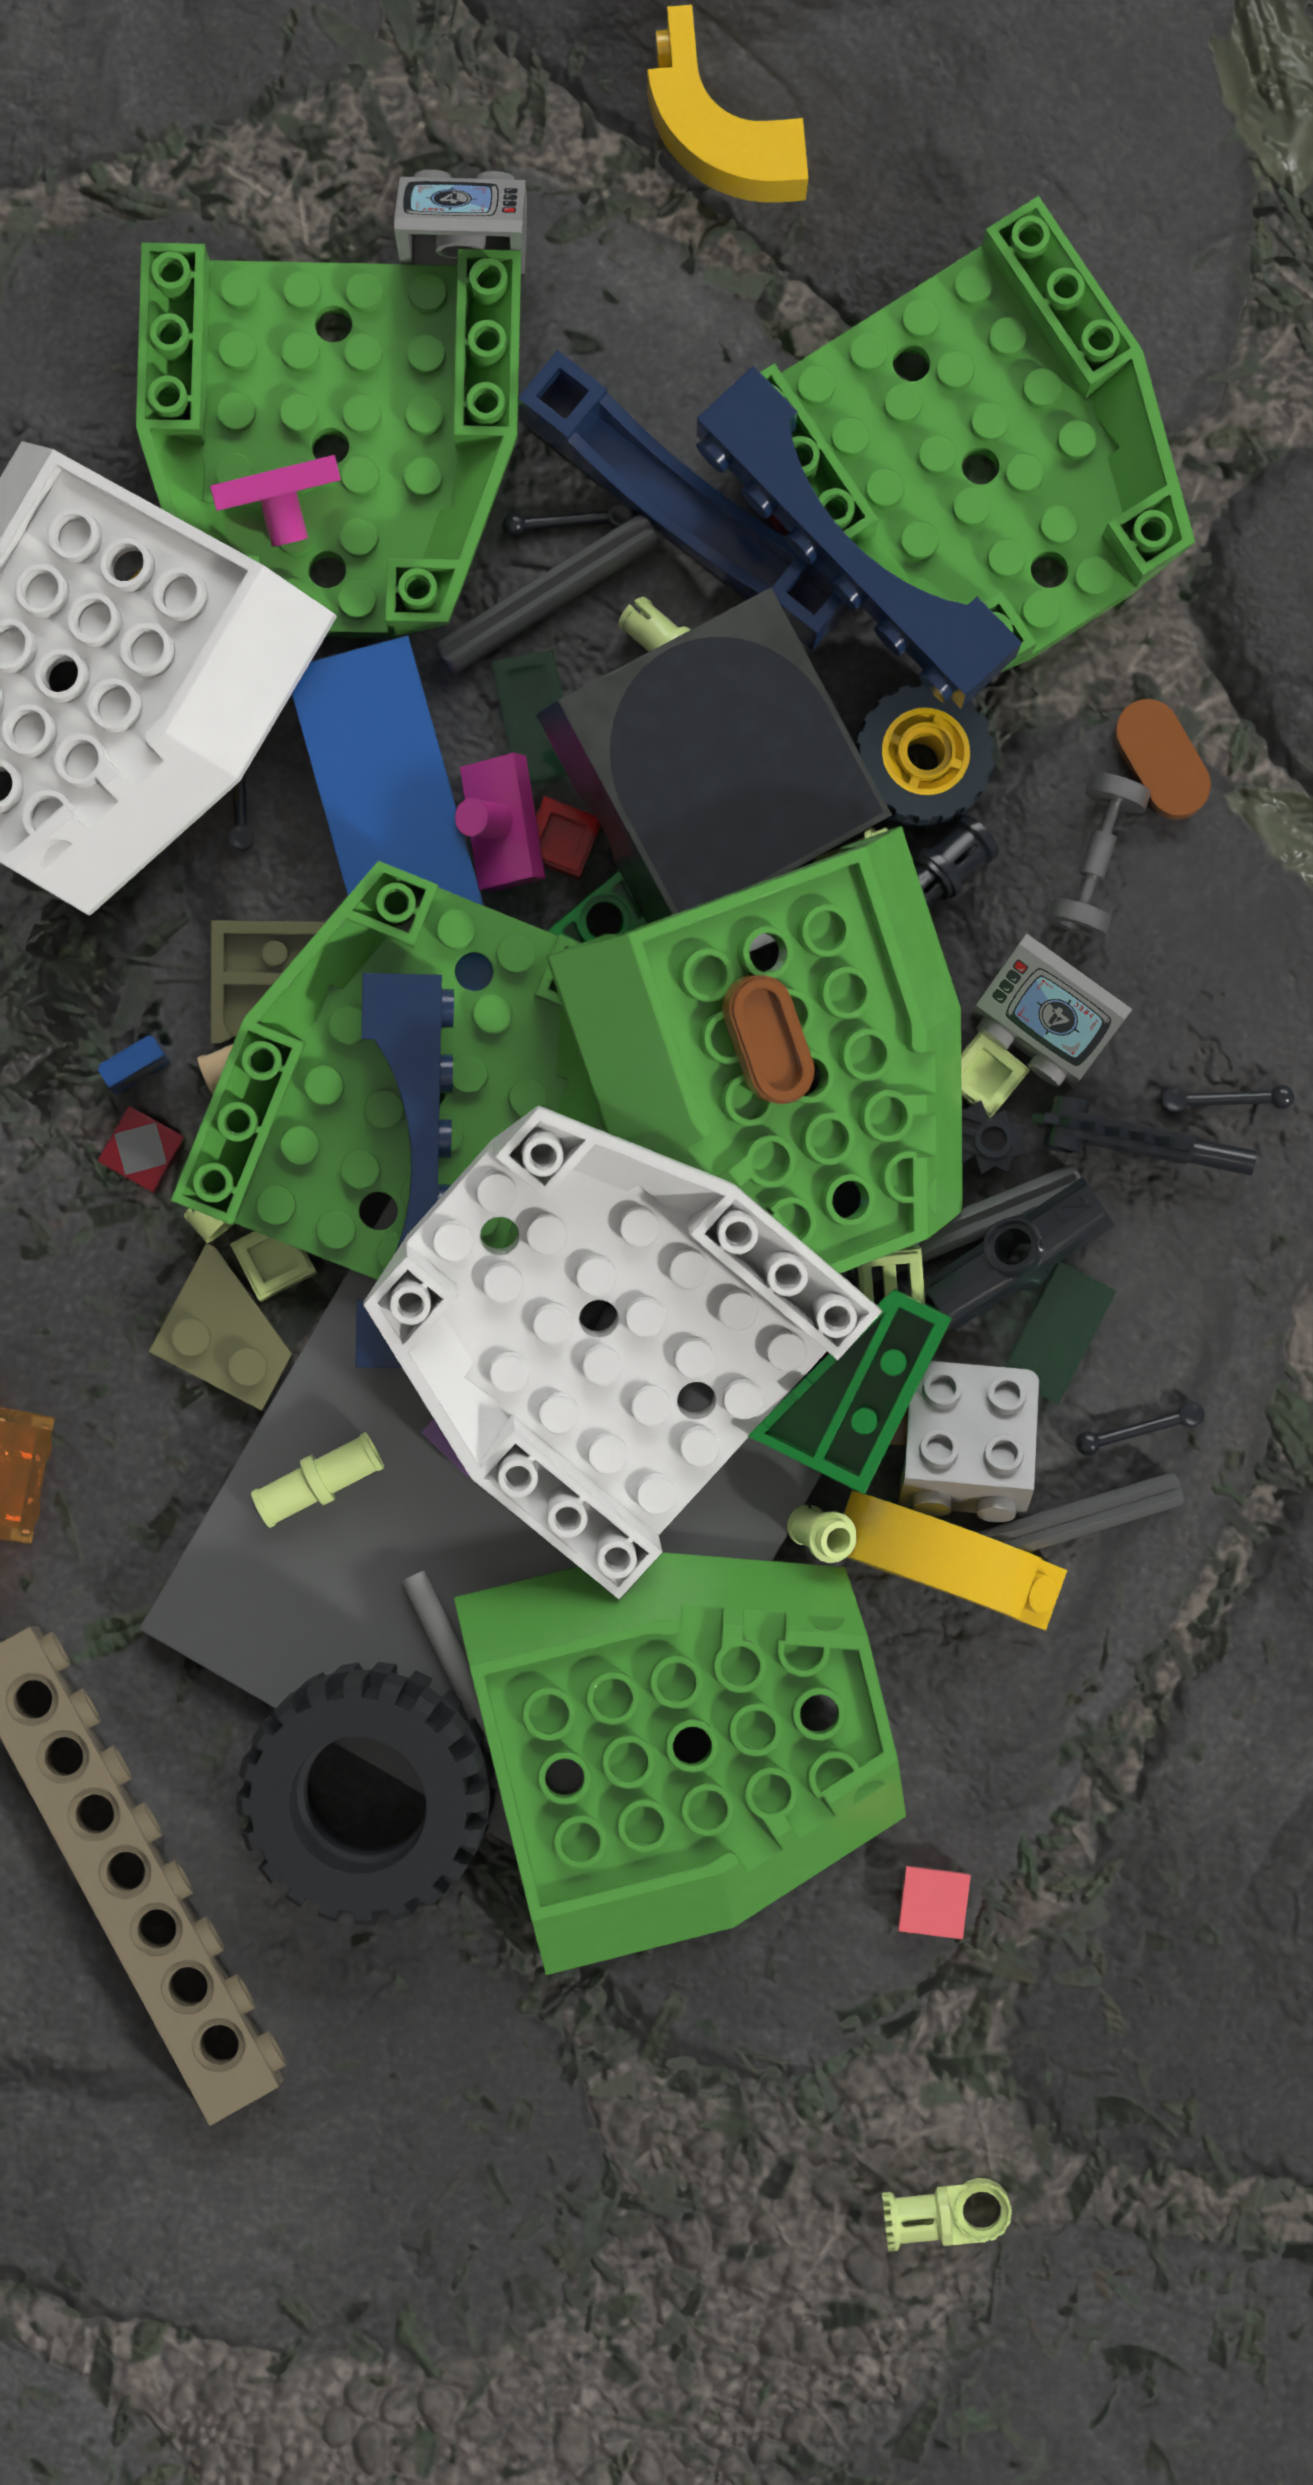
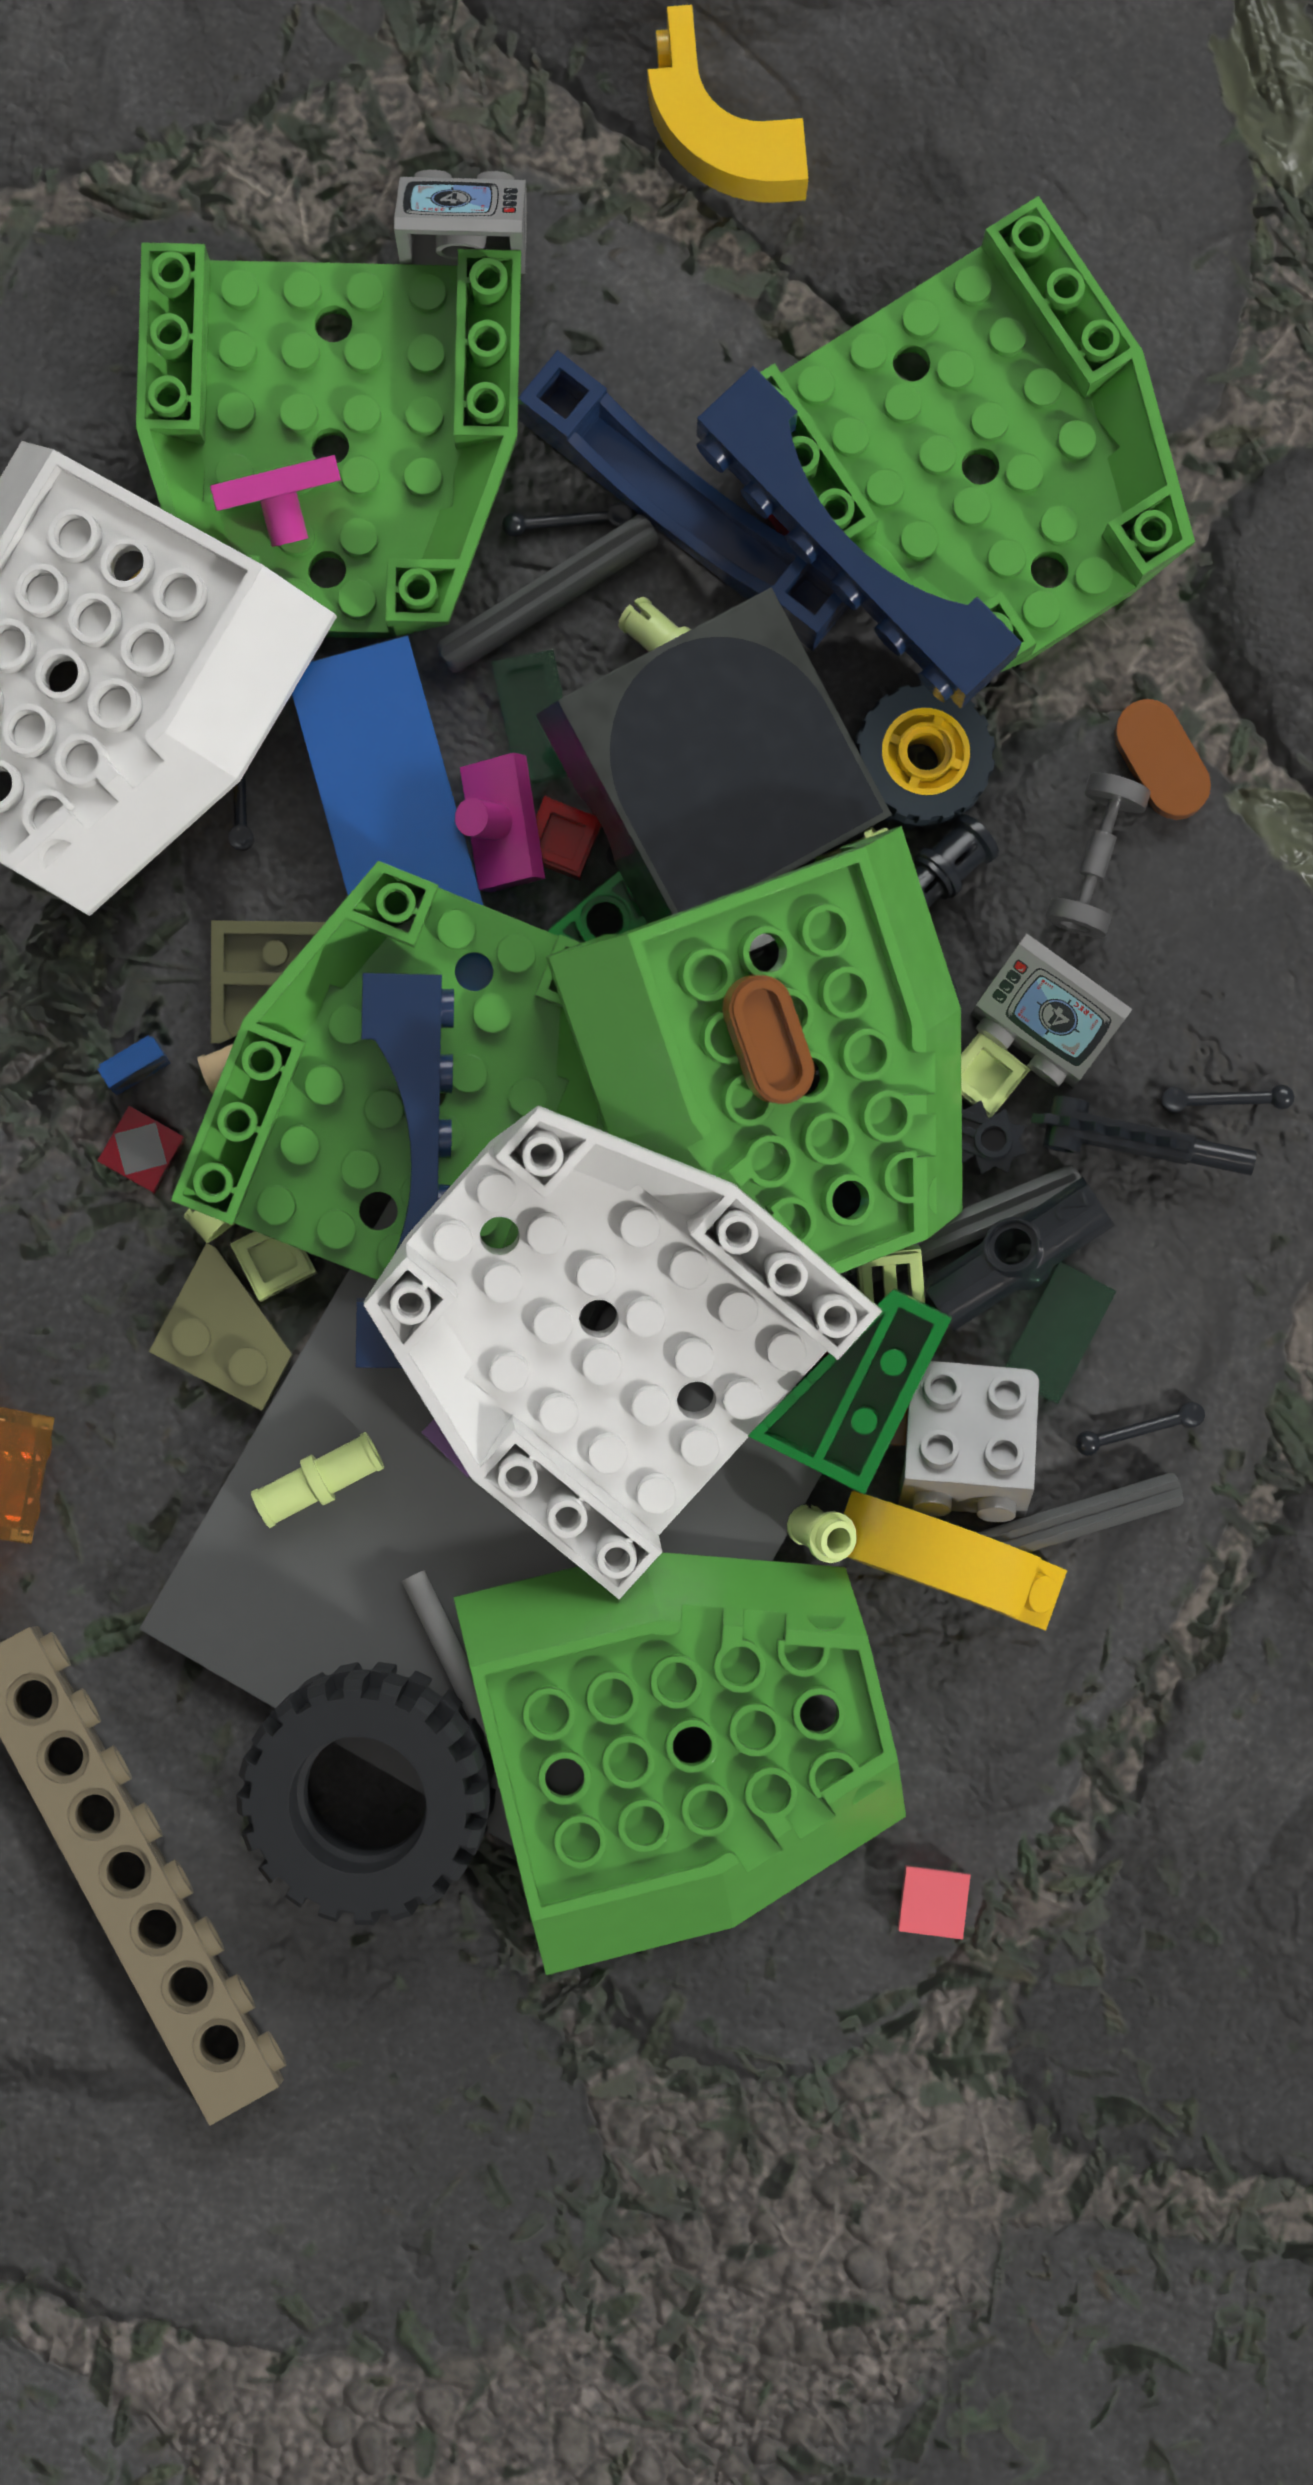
(941, 2216): yellowish green connector -> none

